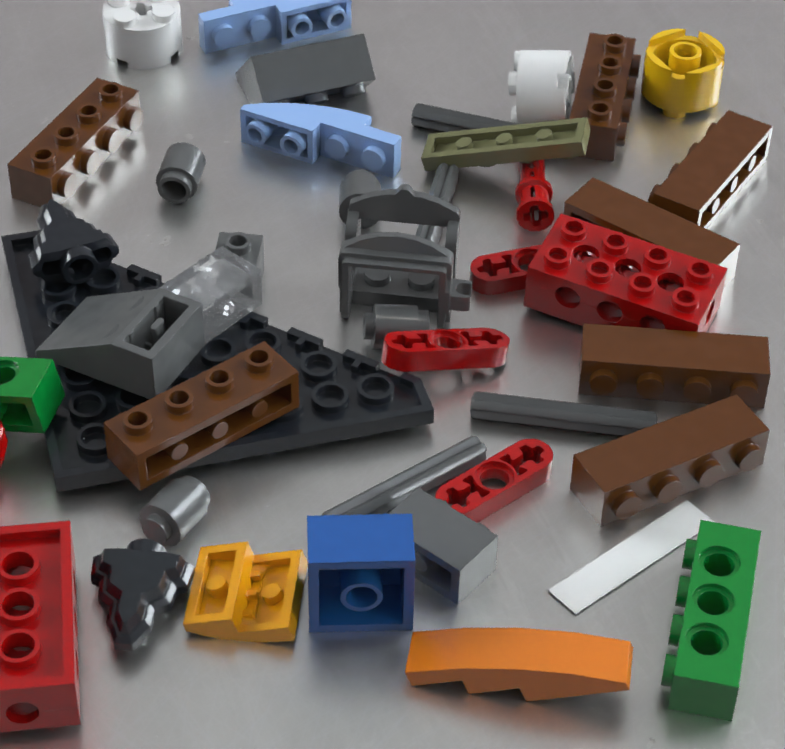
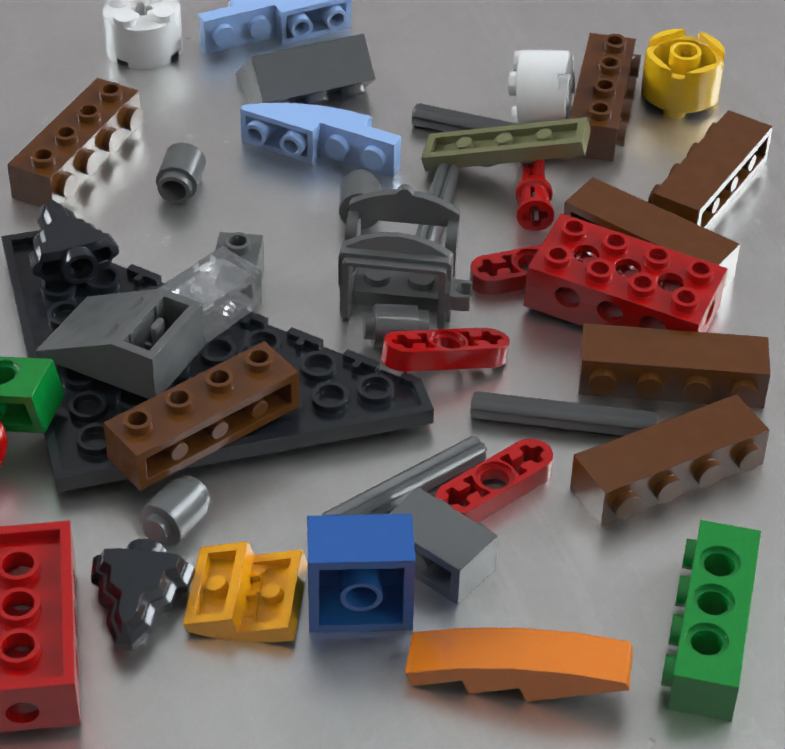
(629, 557): white sticker -> none

